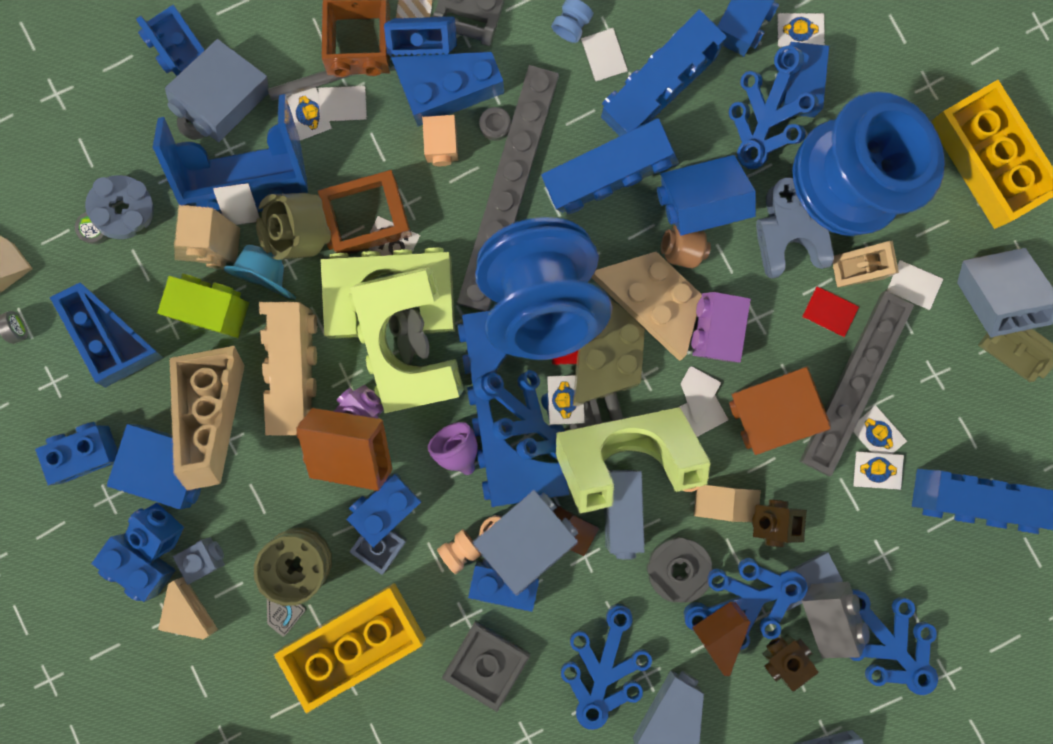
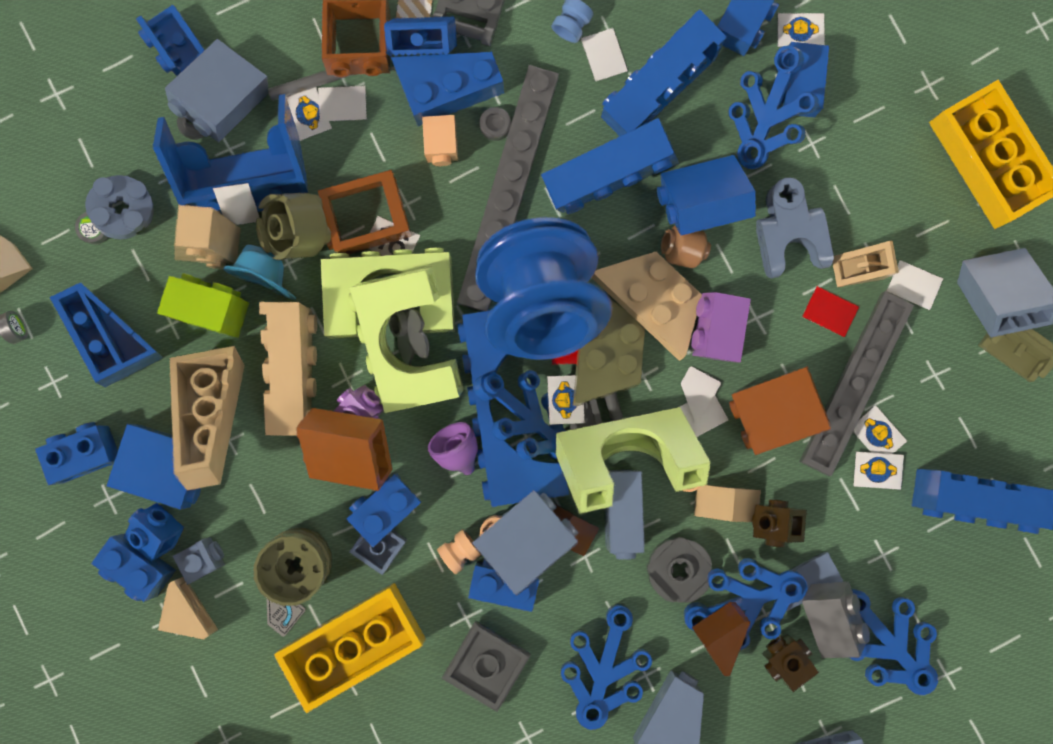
(869, 165): blue wheel -> none

